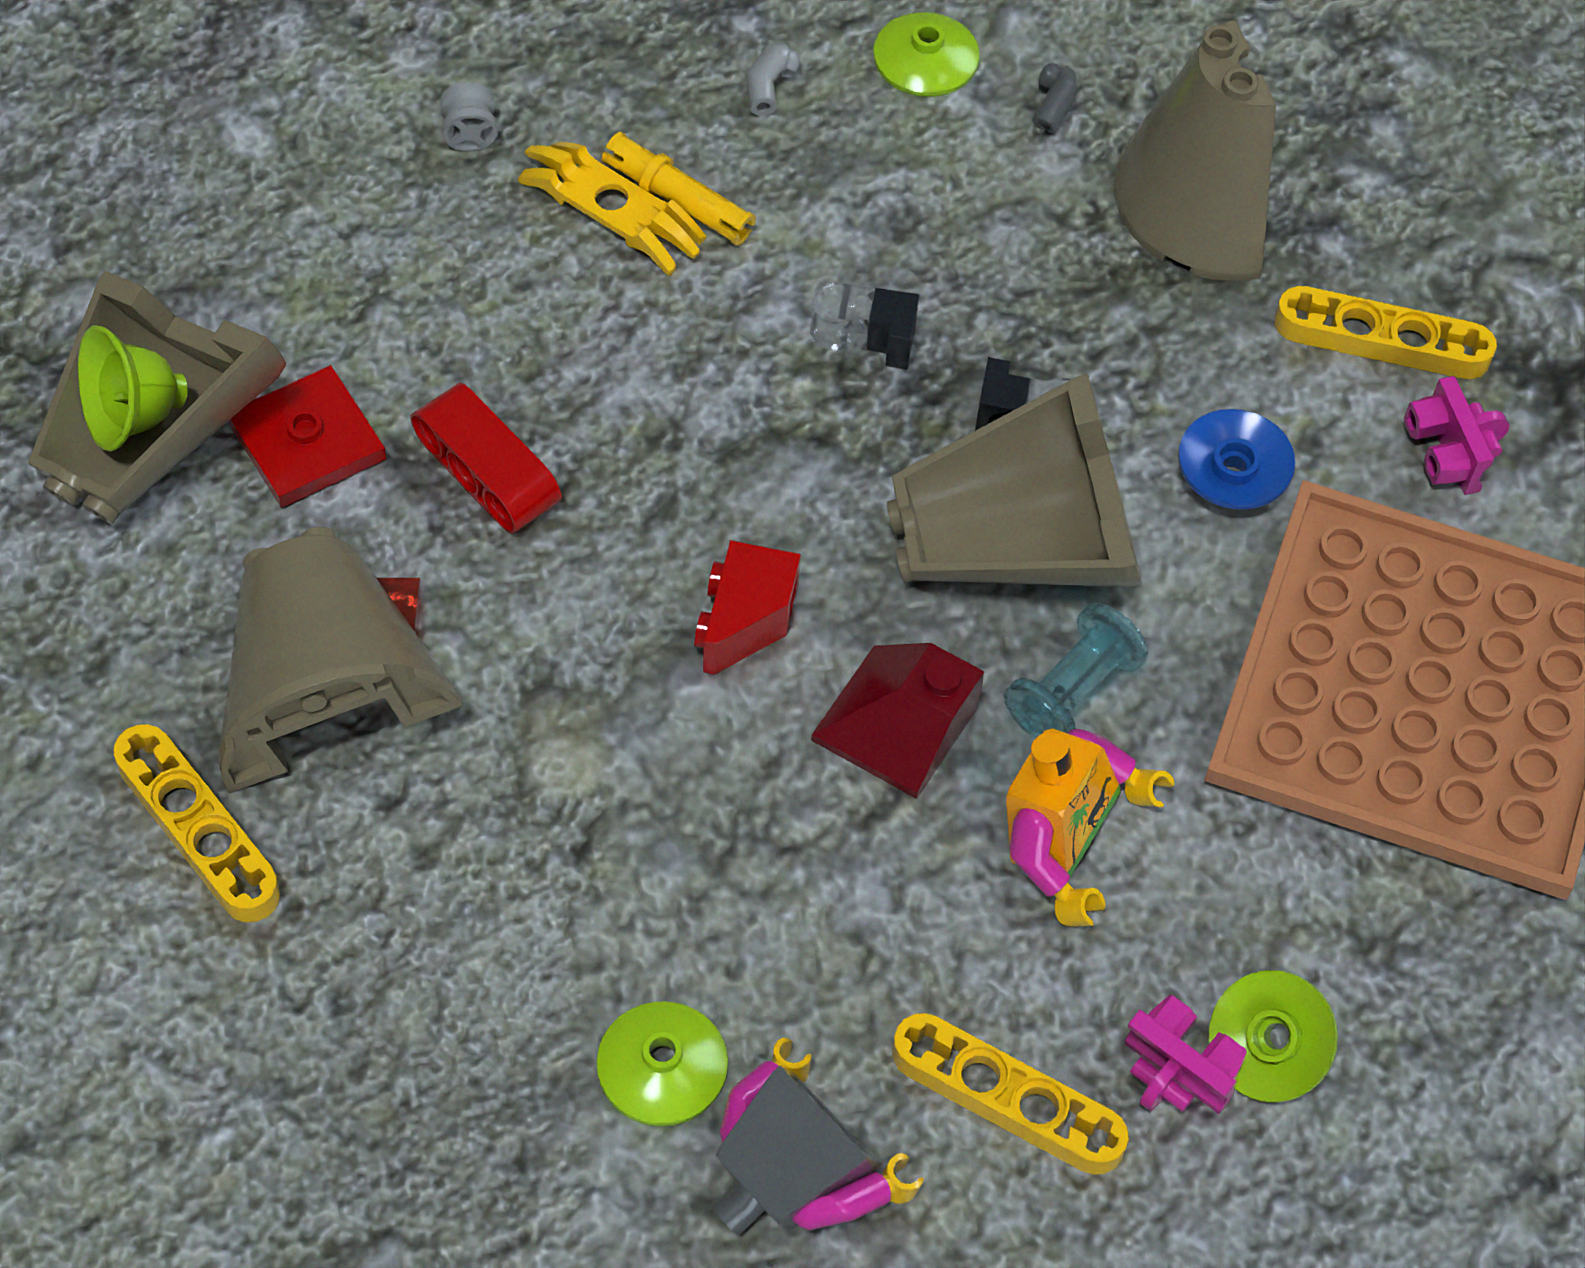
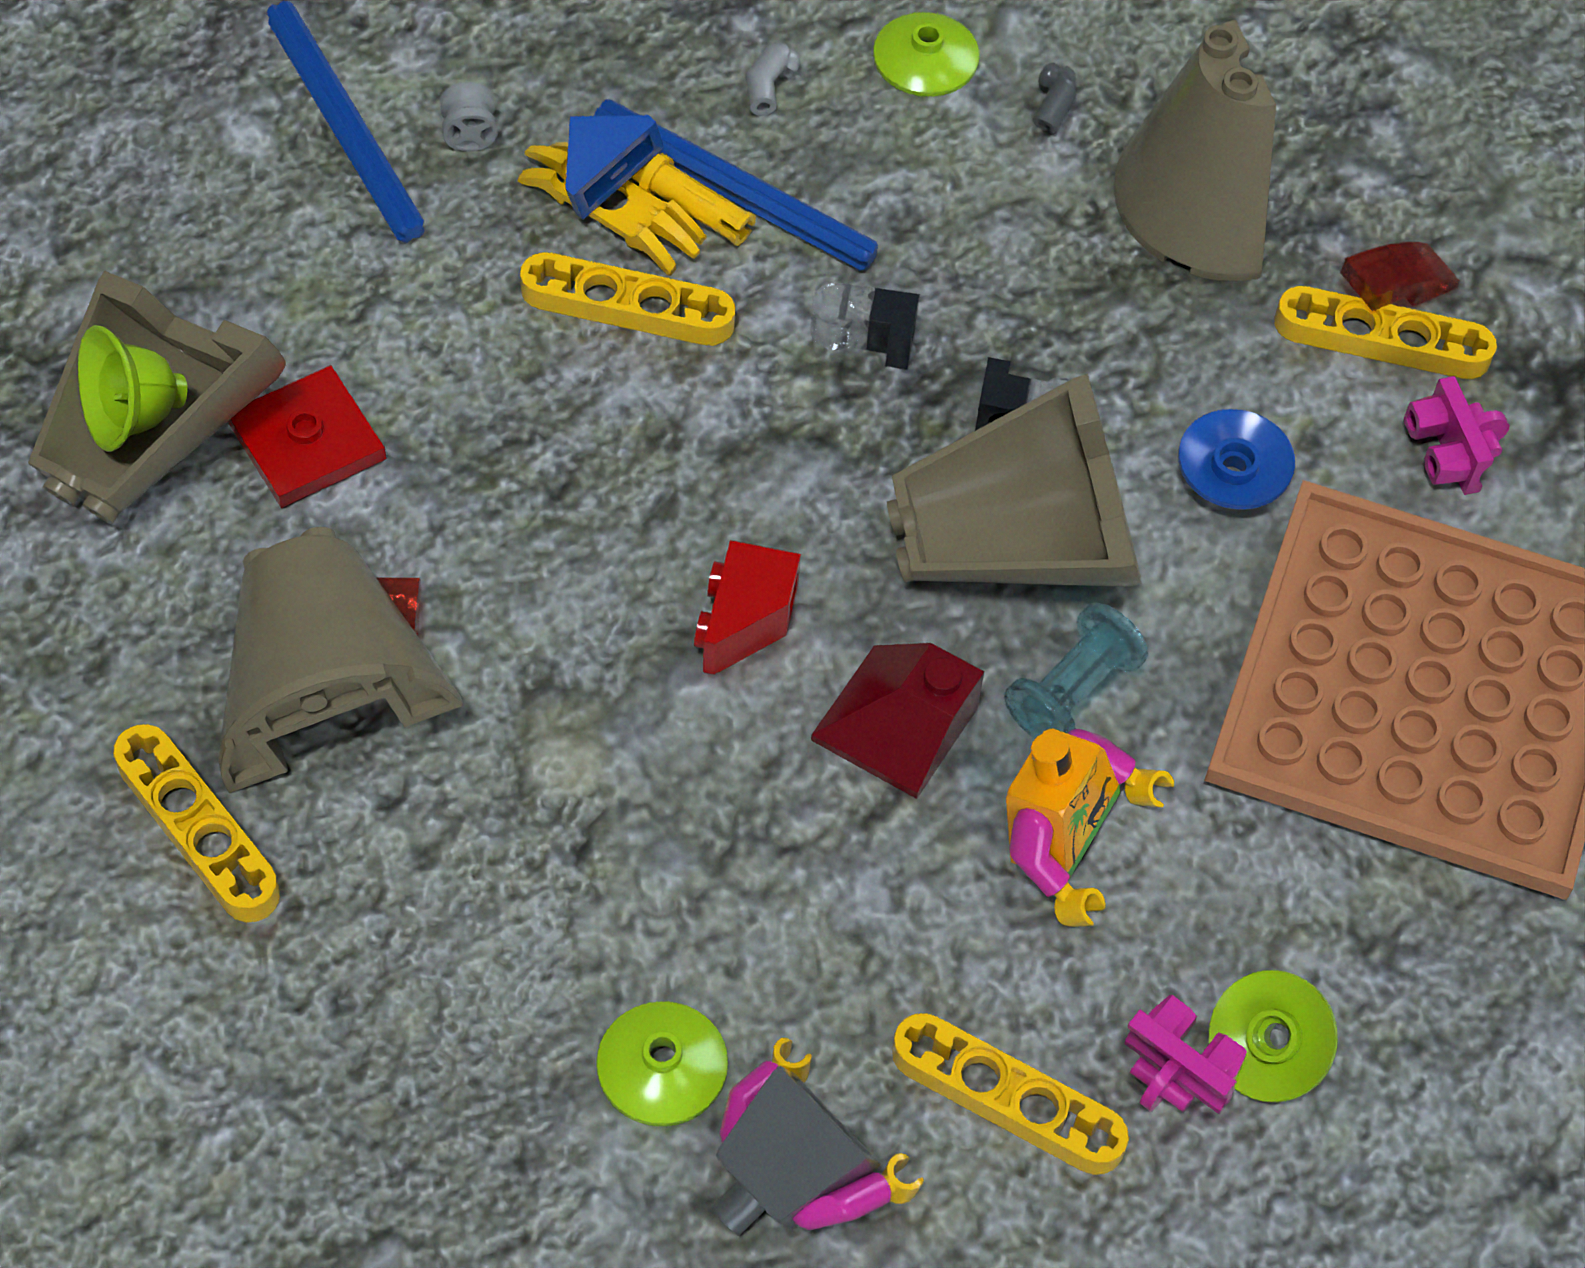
(346, 122): none -> blue axle
(486, 457): red beam -> none
(606, 155): none -> blue slope
(624, 307): none -> yellow beam
(761, 197): none -> blue axle
(1398, 272): none -> clear red slope

